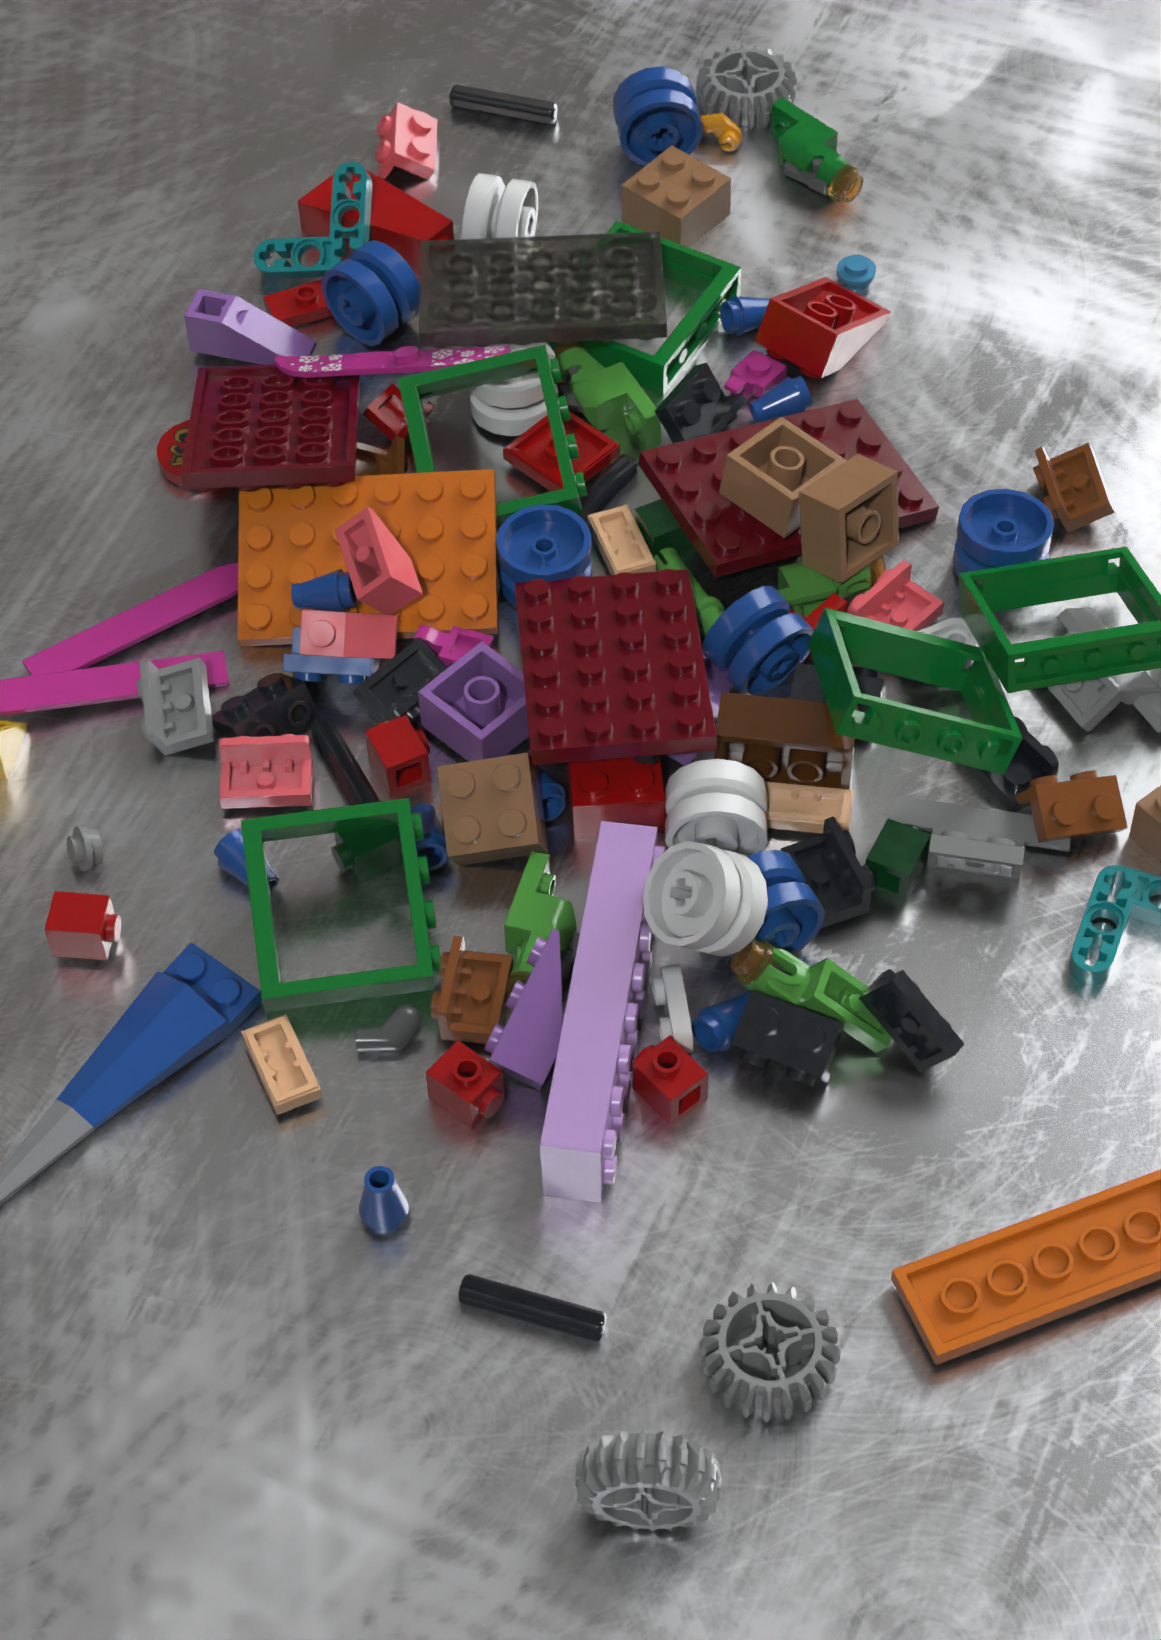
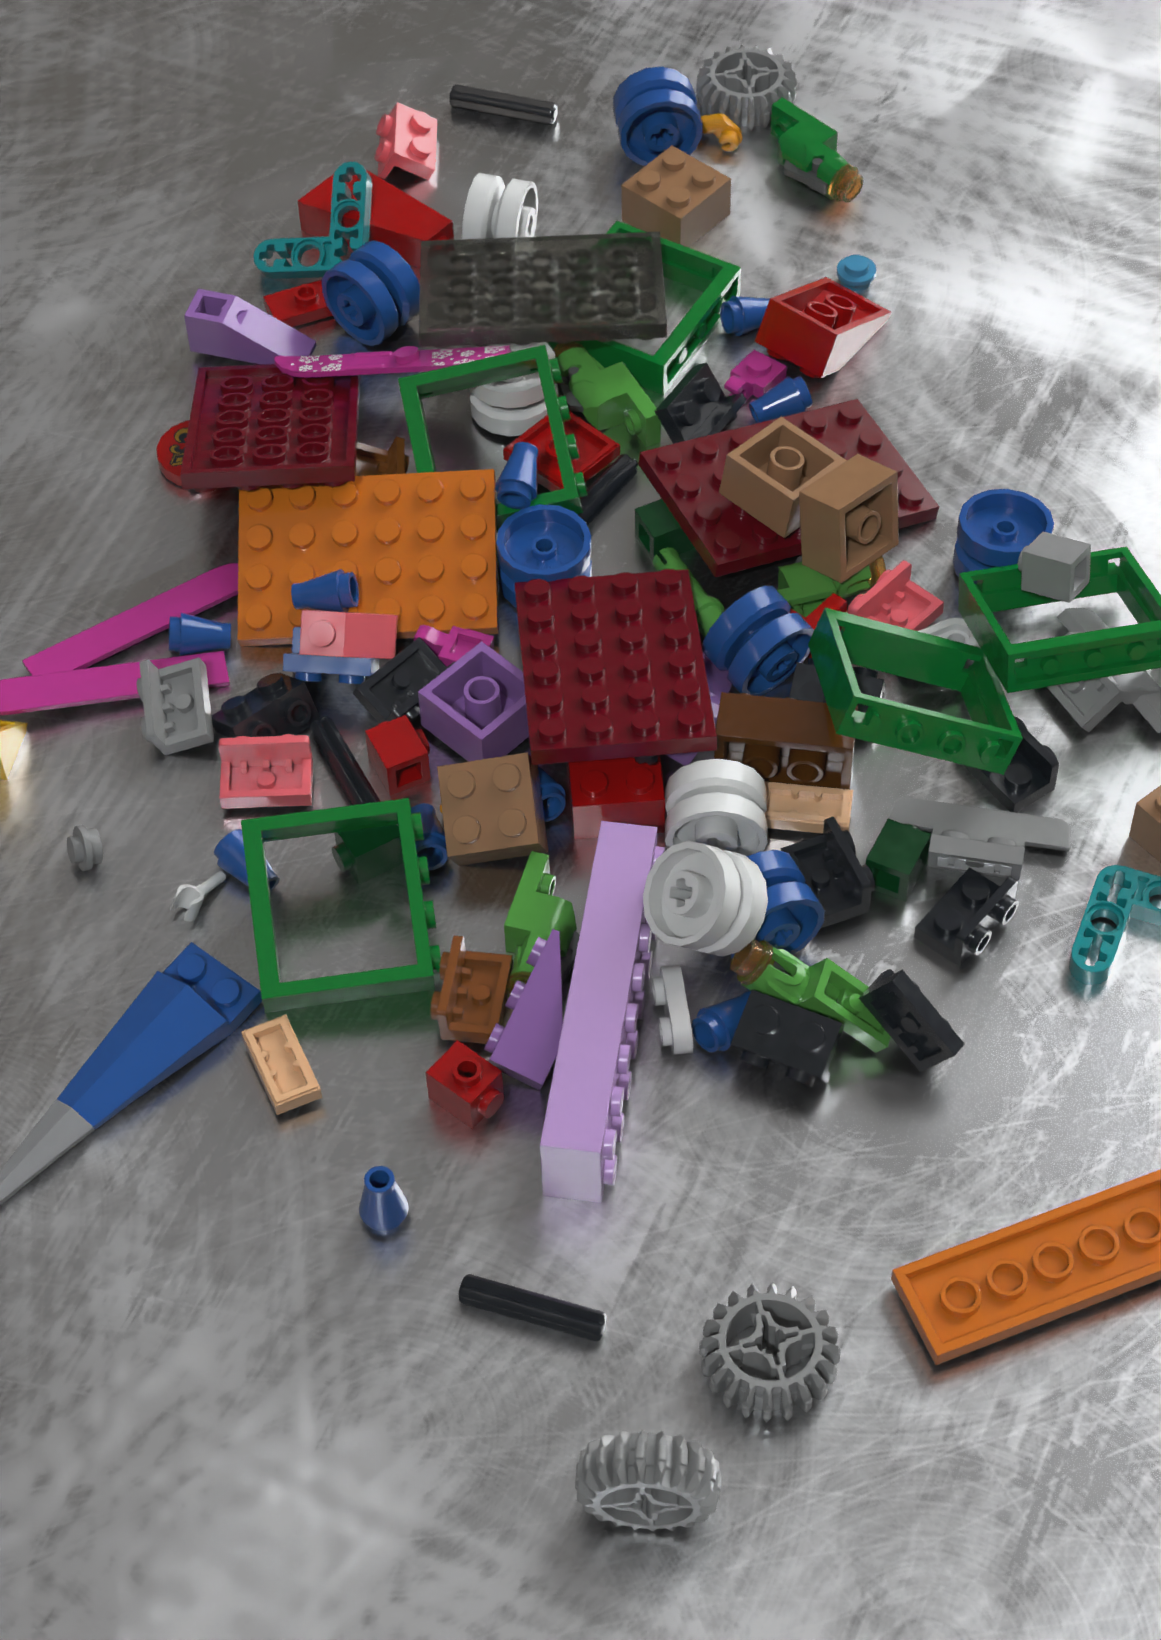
(82, 925): red brick -> none
(192, 897): none -> white hand
(196, 634): none -> blue cone
(377, 563): coral slope -> none
(389, 416): red bracket -> none
(393, 1034): dark grey arm -> none
(518, 480): none -> blue cone
(621, 541): light nougat plate -> none
(669, 1080): red brick -> none
(967, 915): none -> black bracket
(1055, 566): none -> light grey brick
(1073, 486): dark orange bracket -> none
(1075, 807): dark orange bracket -> none

